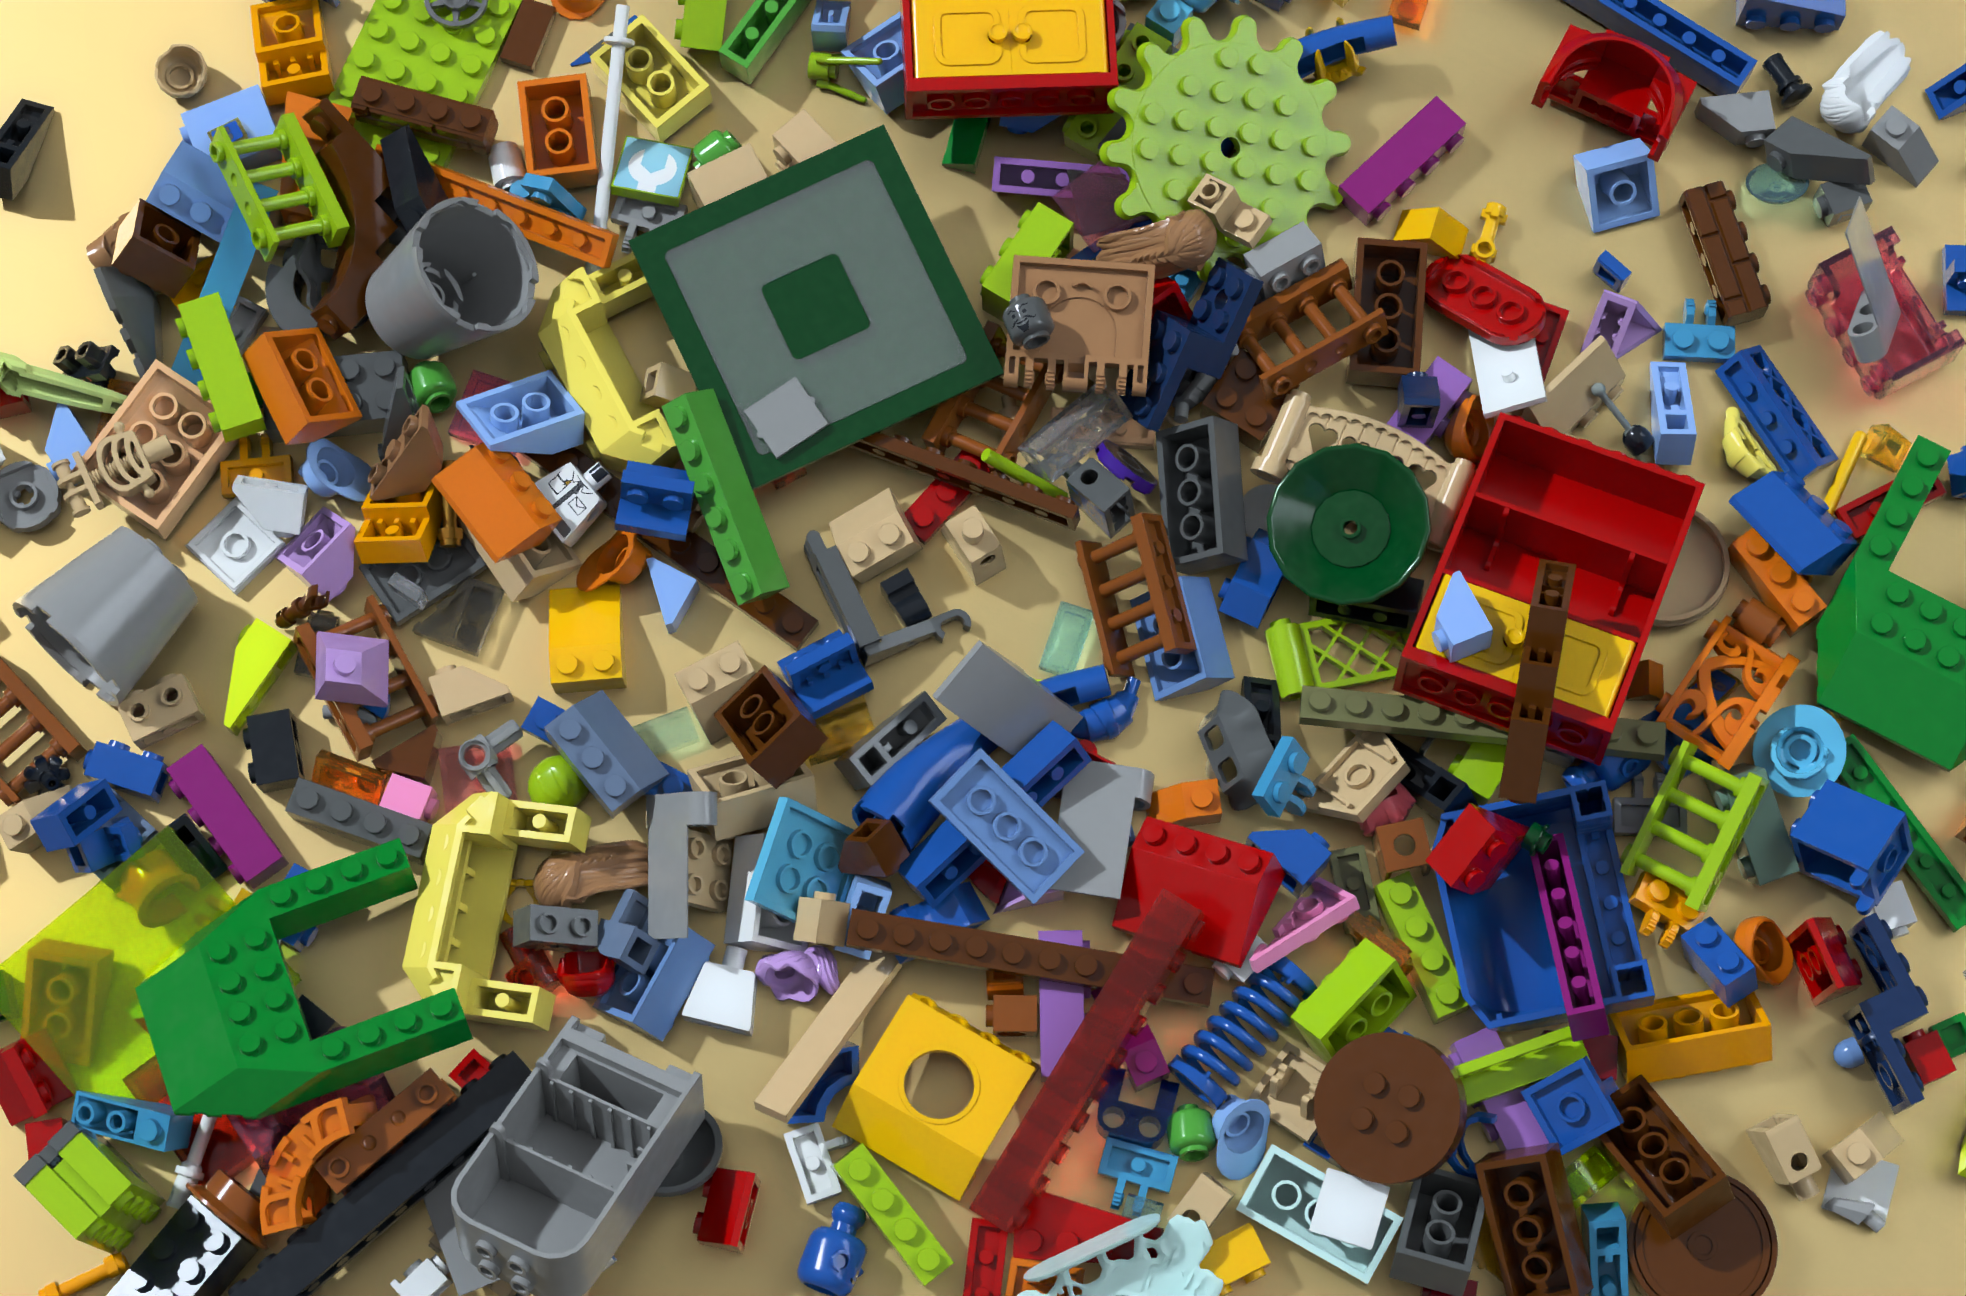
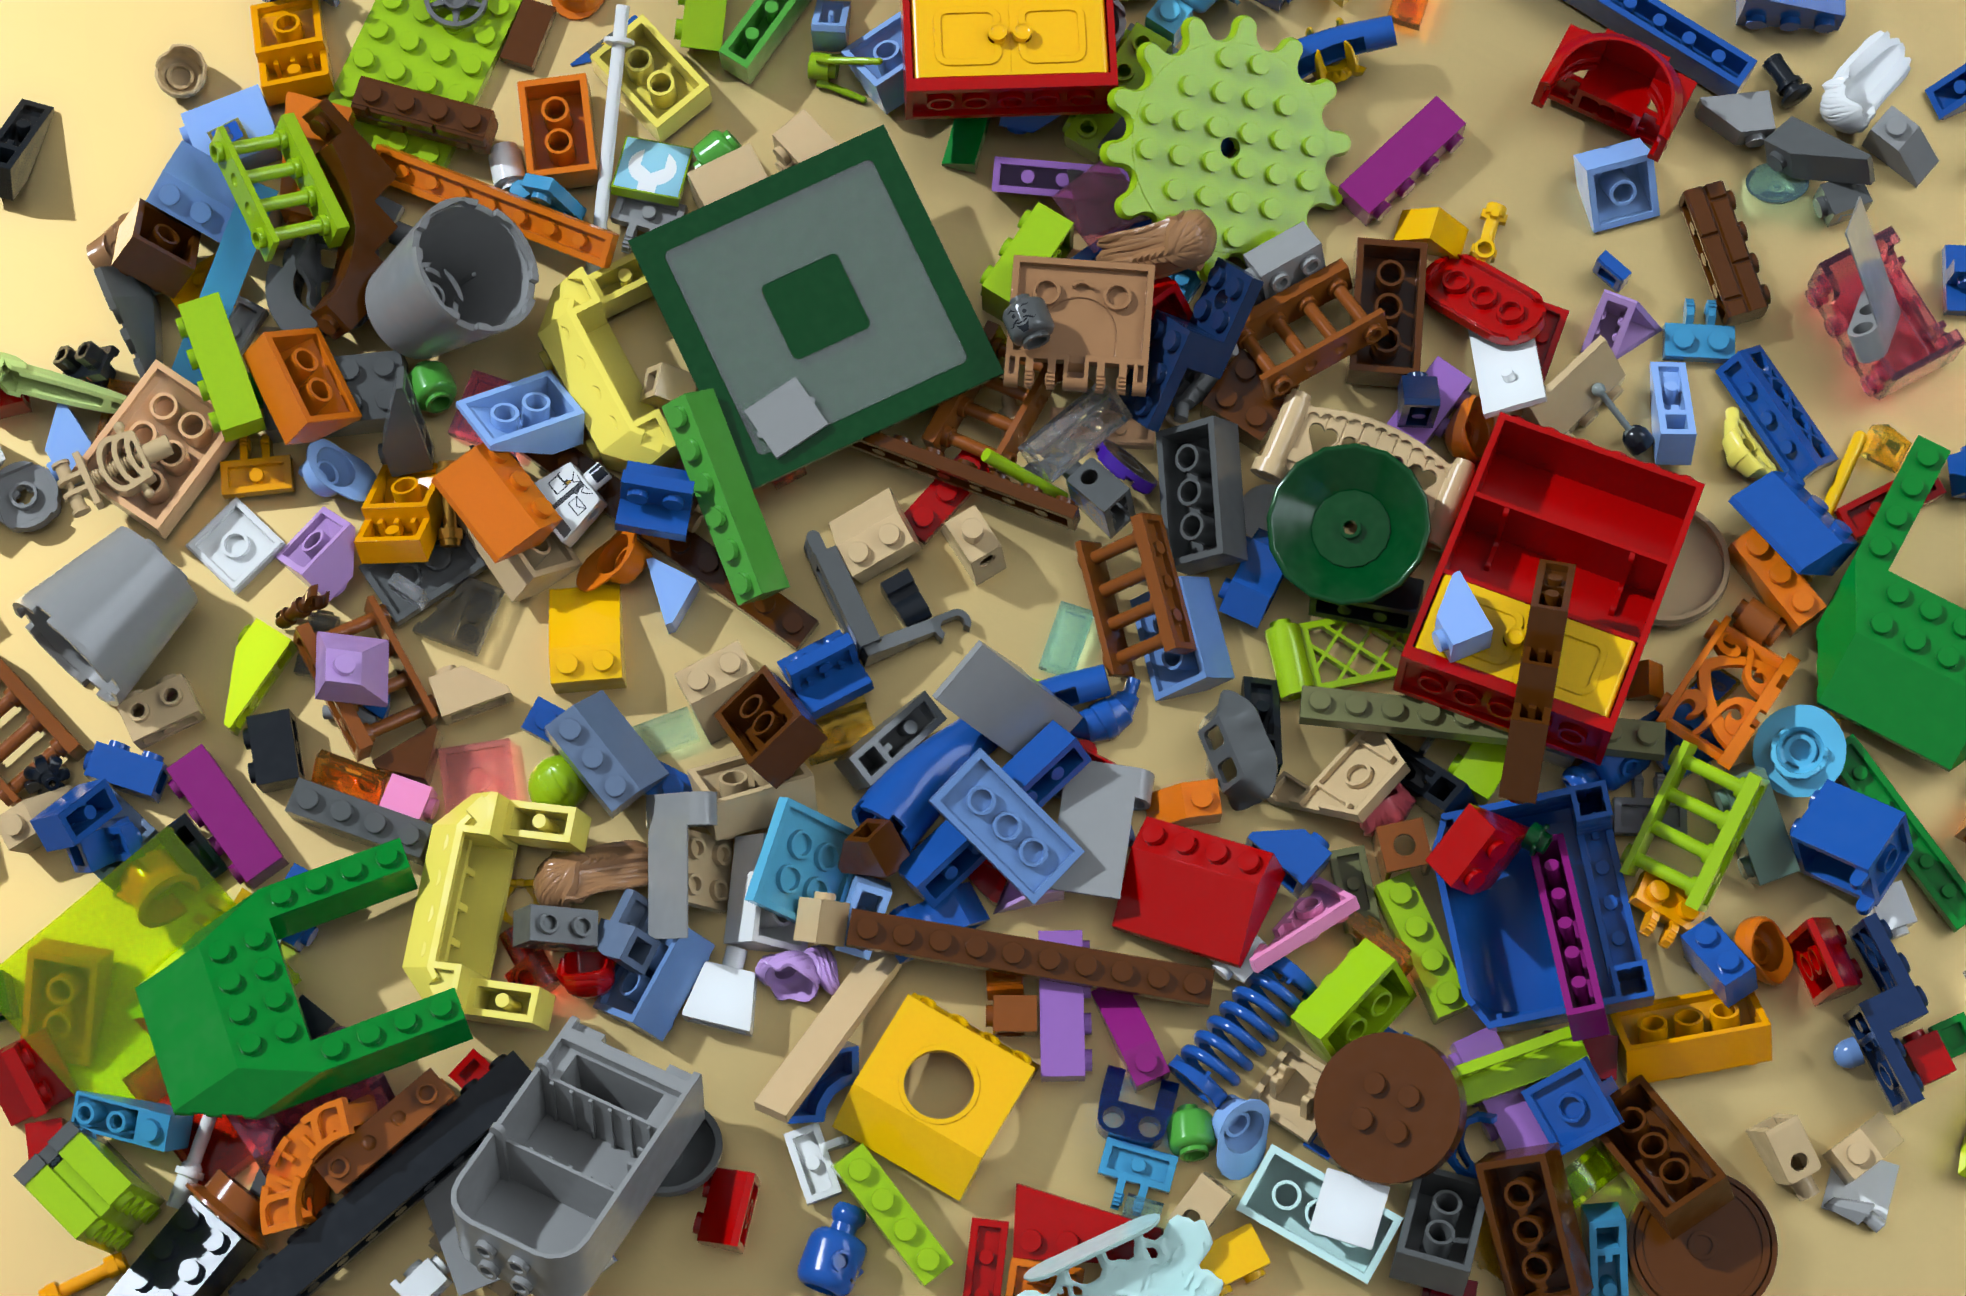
(273, 503): white slope -> none
(409, 460): medium nougat slope -> none
(410, 177): black slope -> none
(491, 746): light grey axle -> none
(1088, 1061): clear red brick -> none
(1228, 212): tan slope -> none
(1282, 777): dark azure hinge -> none

